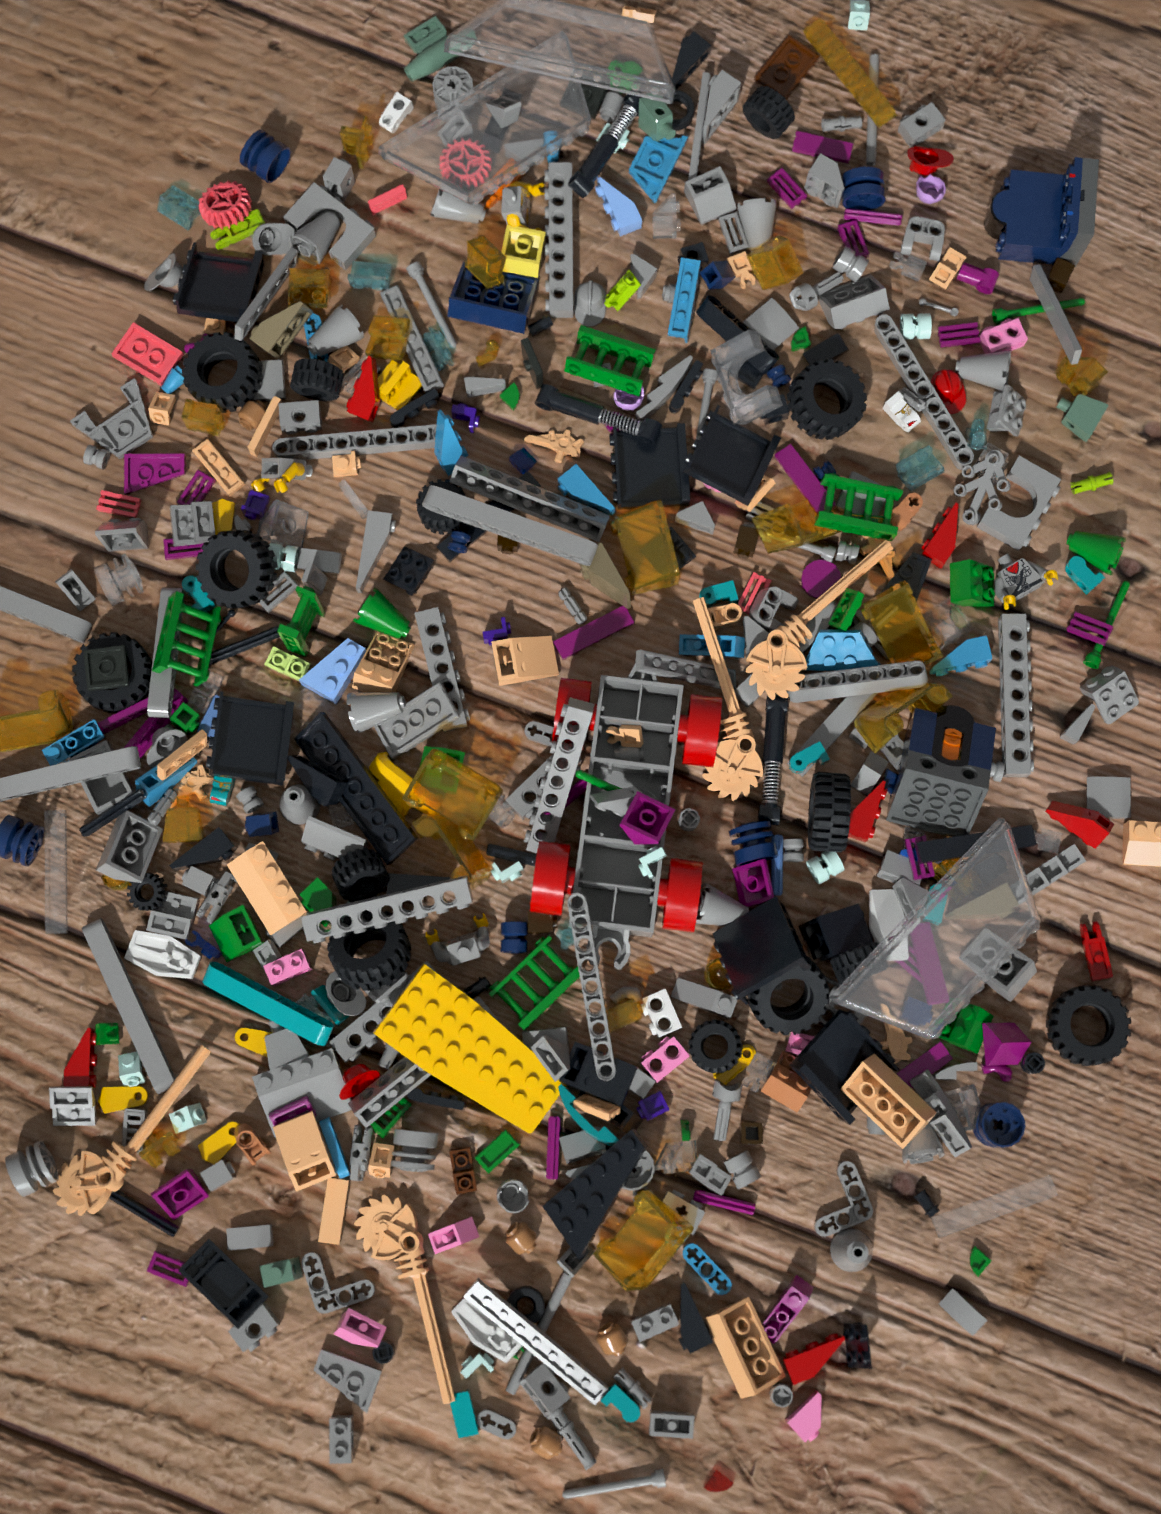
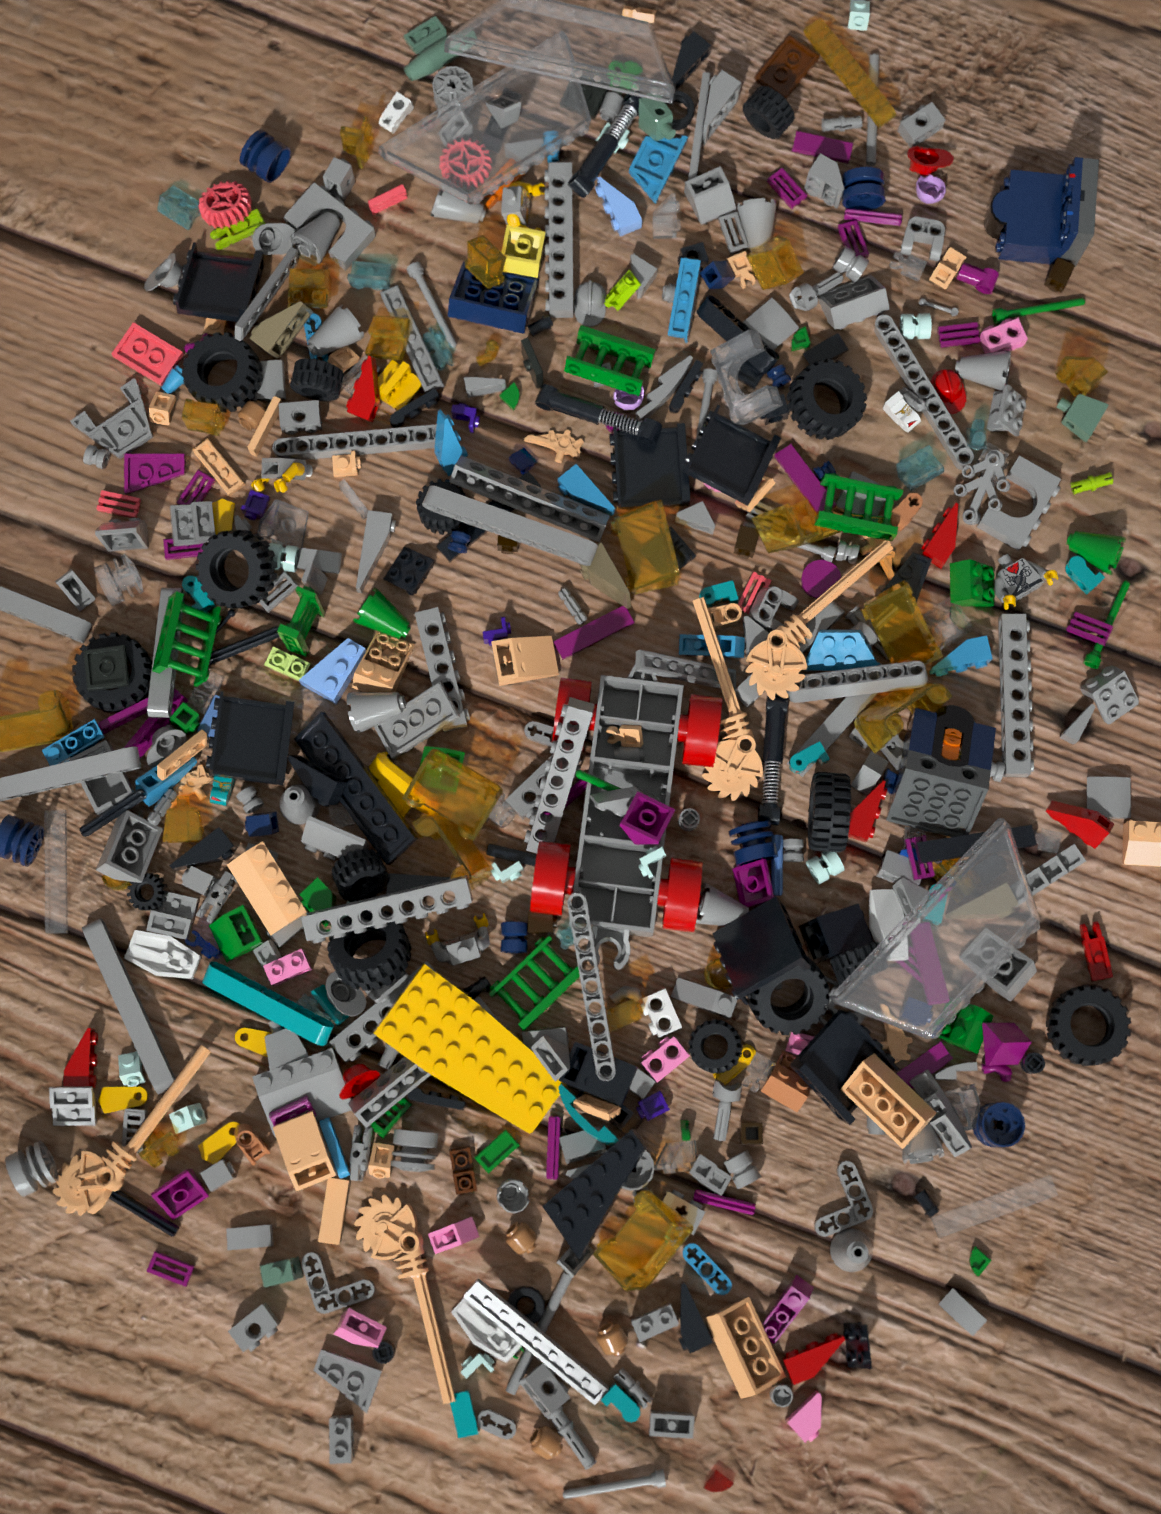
(107, 1033): green tile -> none
(223, 1284): black slope -> none
(846, 609): green bracket -> none
(1055, 314): light grey tile -> none

